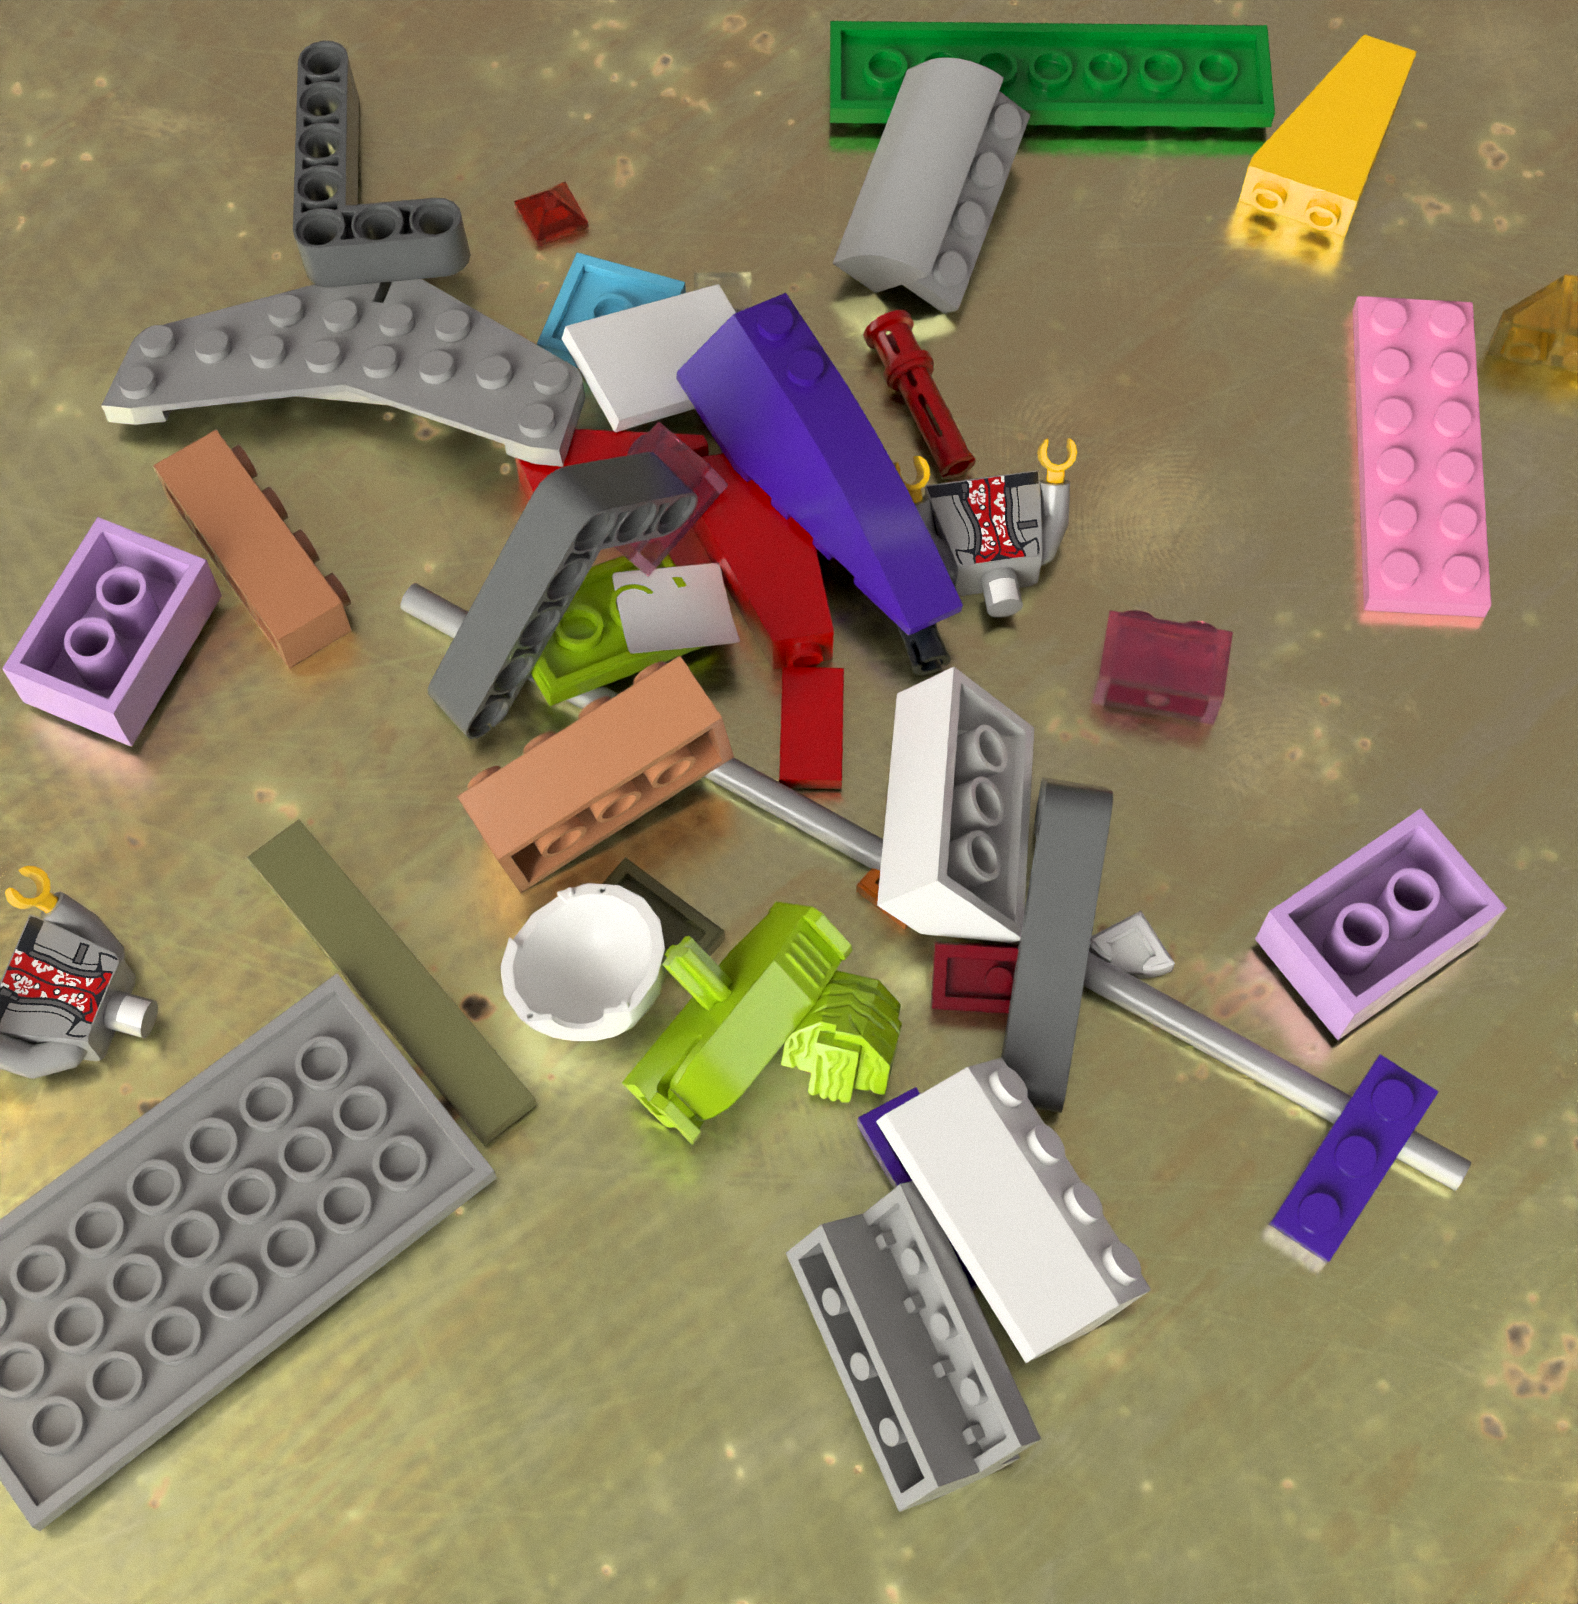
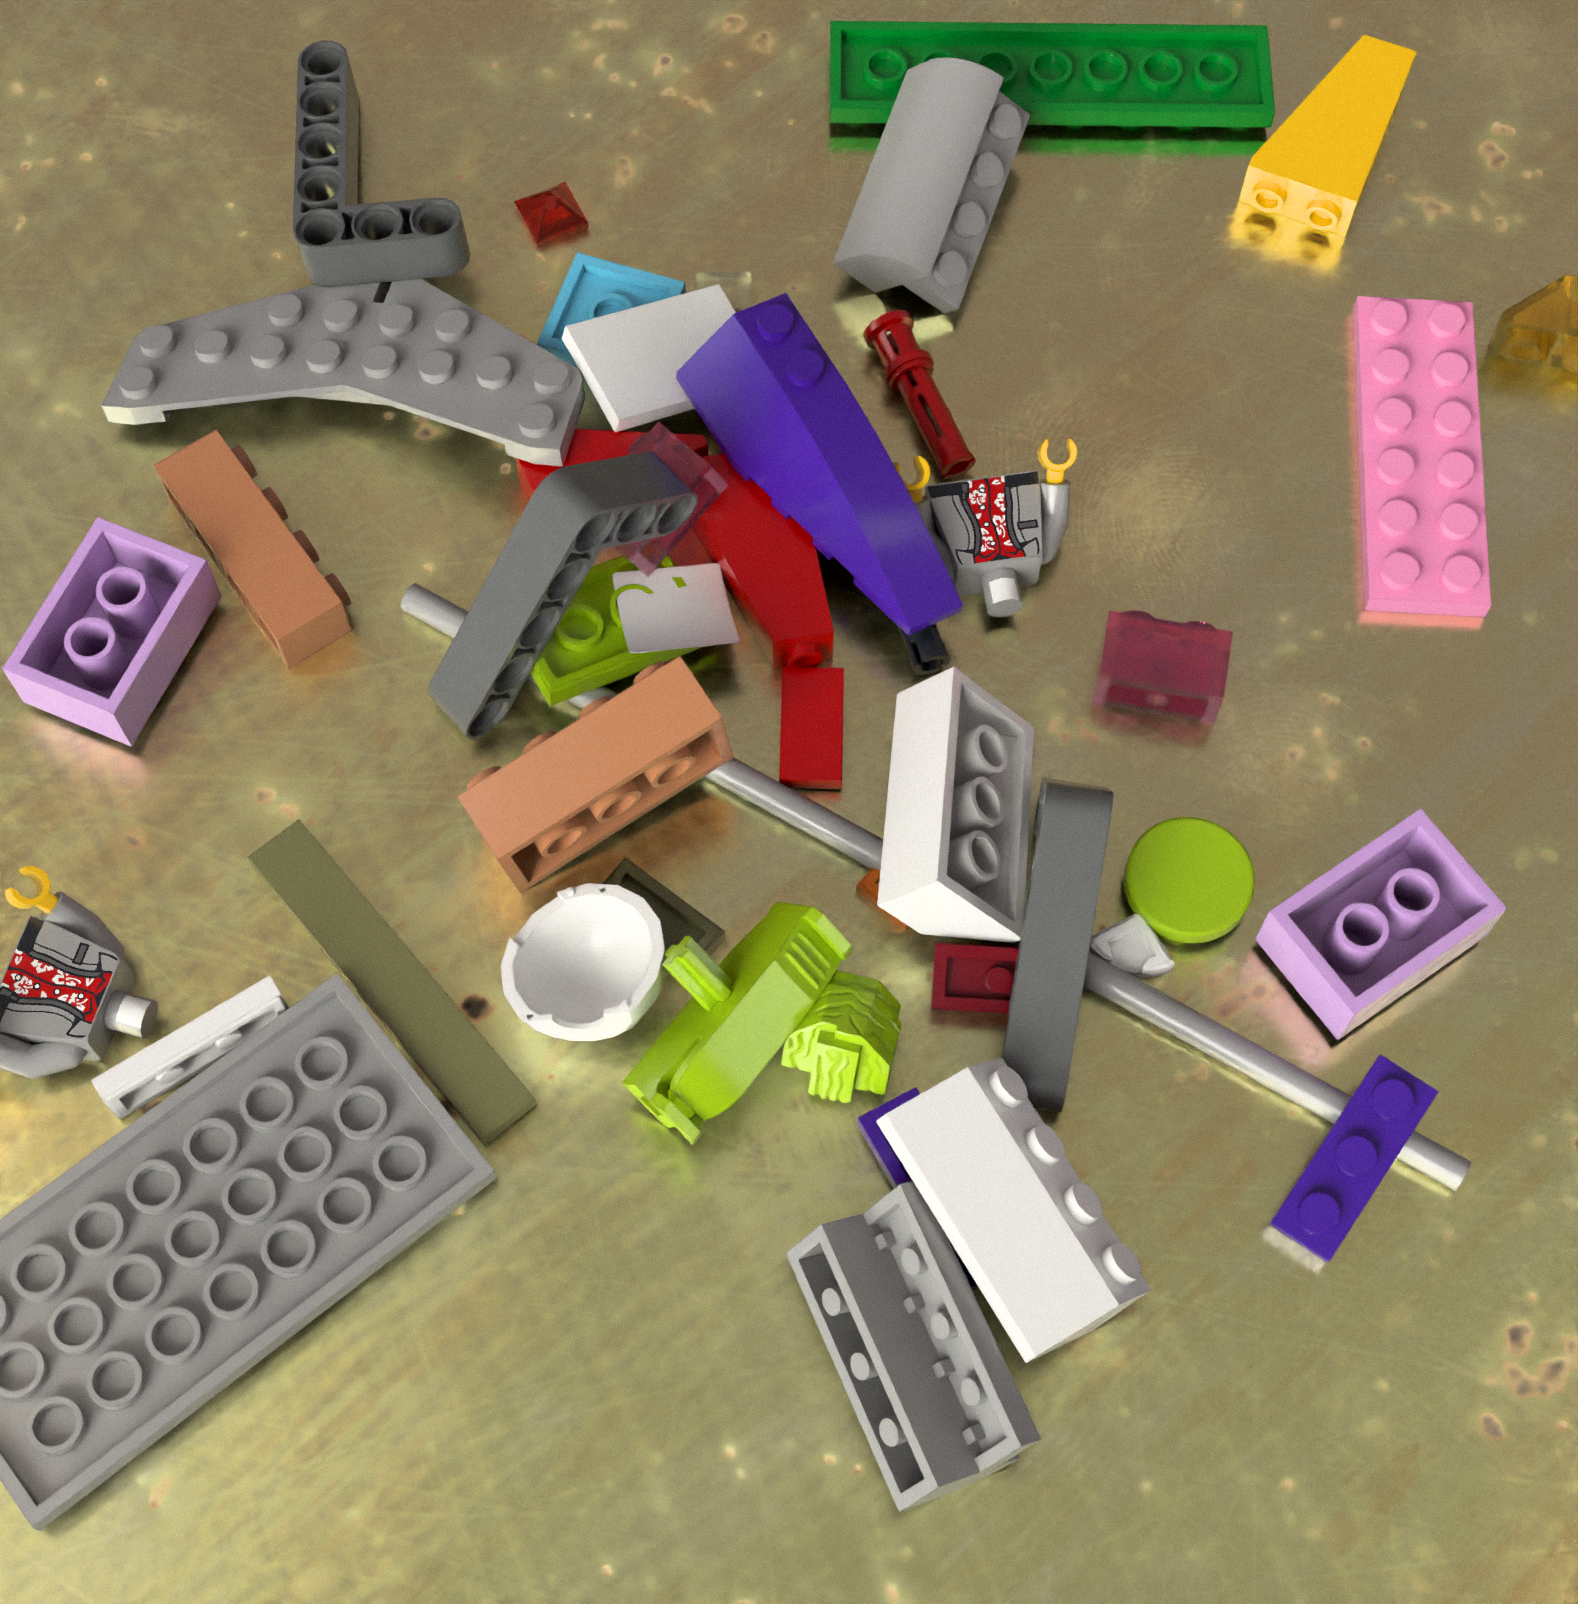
(189, 1049): none -> white tile
(1189, 880): none -> lime tile

